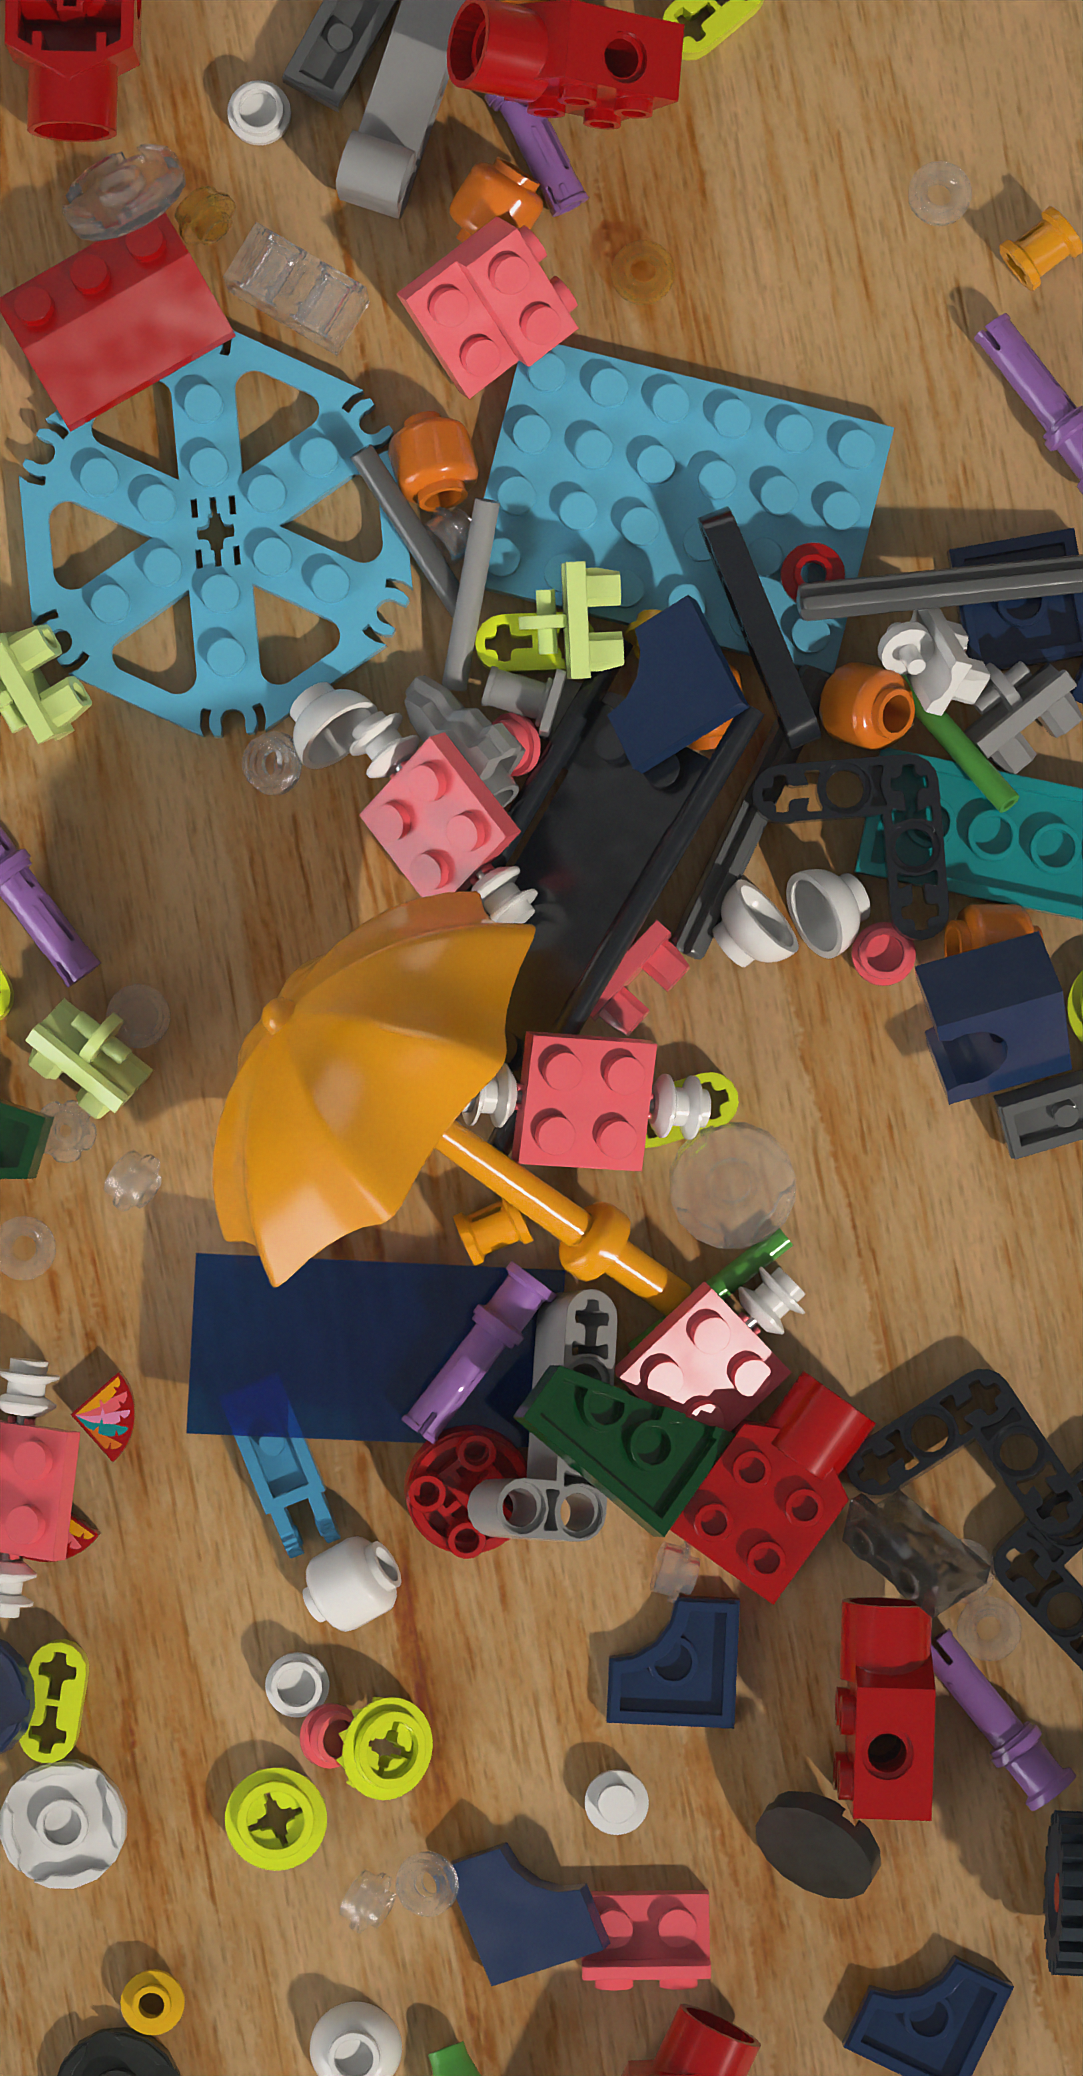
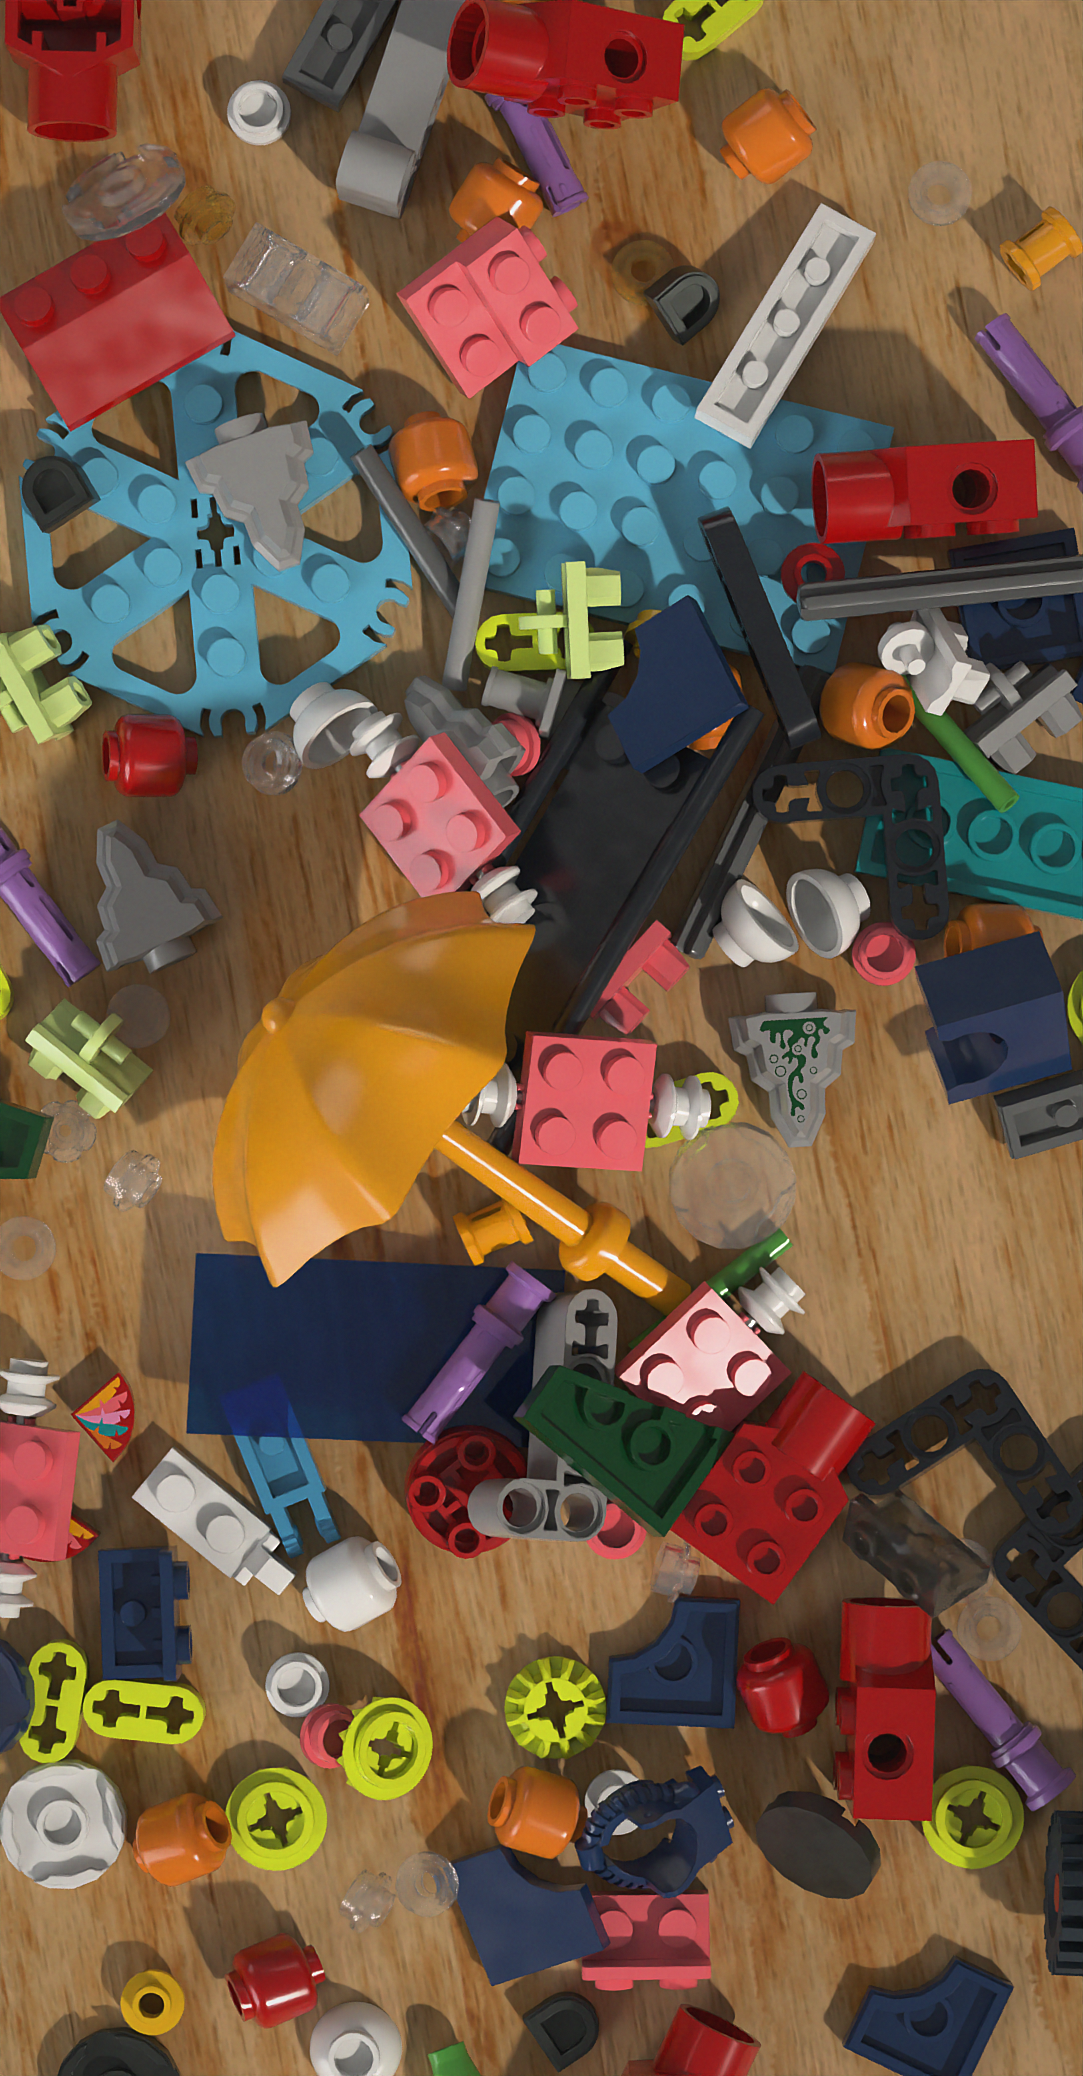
(56, 492): none -> pearl dark grey tile
(142, 1612): none -> dark blue bracket
(143, 1725): none -> neon yellow beam
(146, 905): none -> light grey rock
(148, 755): none -> red head
(182, 1839): none -> orange head
(214, 1522): none -> white hinge
(259, 482): none -> light grey rock
(274, 1980): none -> red head
(536, 1812): none -> orange head
(563, 2027): none -> pearl dark grey tile
(572, 1682): none -> neon yellow gear
(618, 1536): none -> coral plate
(671, 1866): none -> dark blue piece
(684, 301): none -> pearl dark grey tile
(767, 136): none -> orange head
(782, 1687): none -> red head
(785, 325): none -> white plate
(794, 1056): none -> light grey rock
(910, 488): none -> red brick
(983, 1844): none -> neon yellow gear

